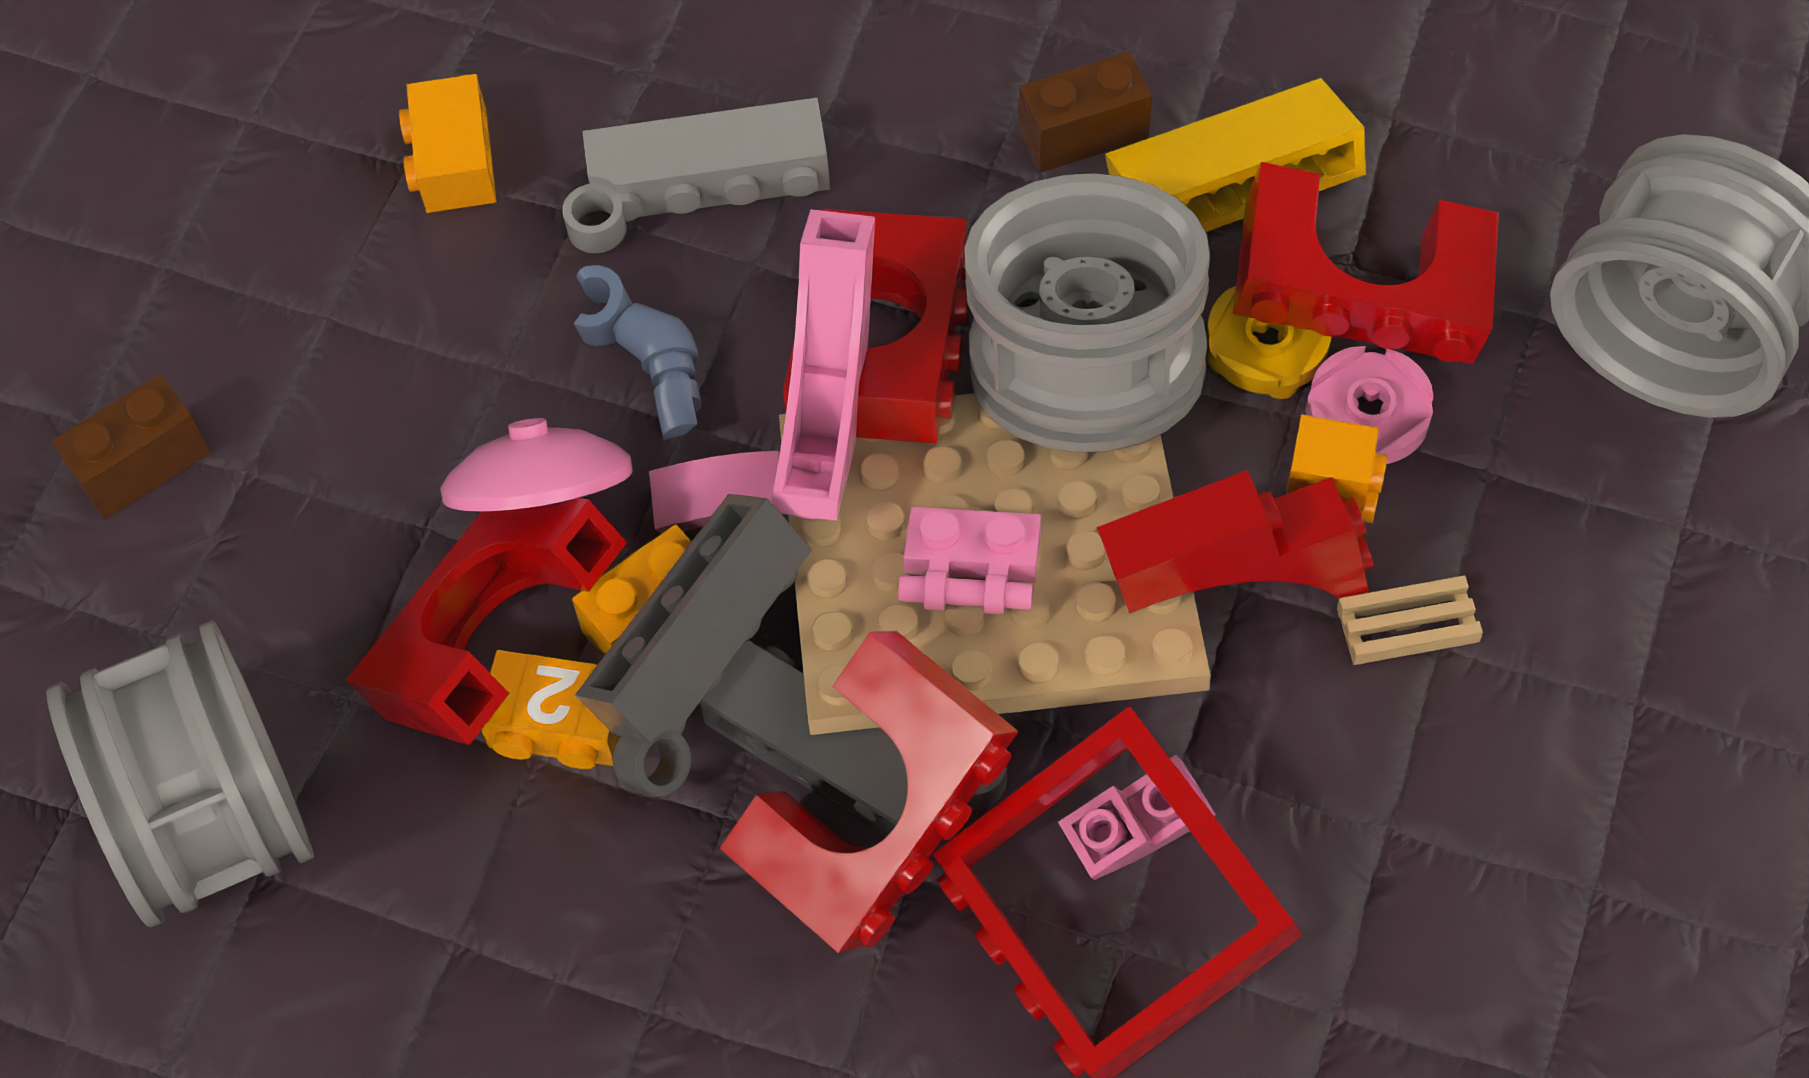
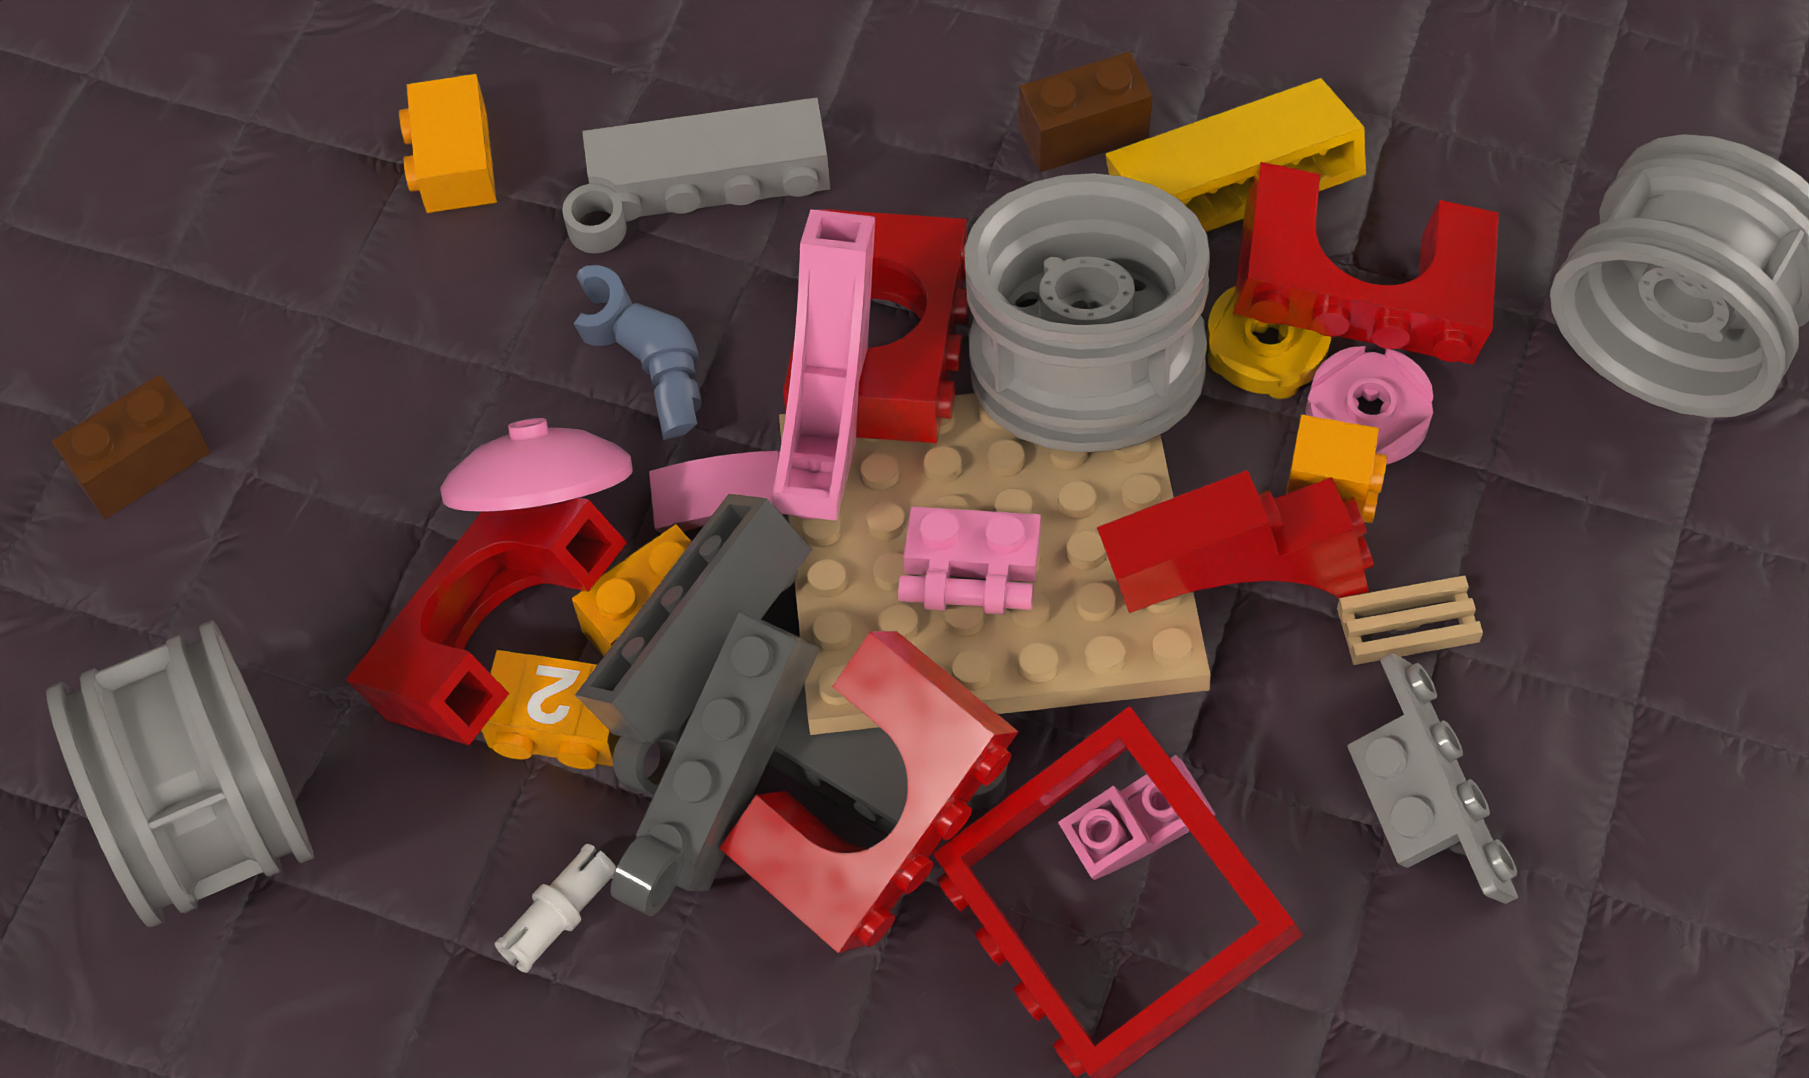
(556, 908): none -> white pin
(715, 764): none -> dark grey hinge
(1421, 788): none -> light grey bracket

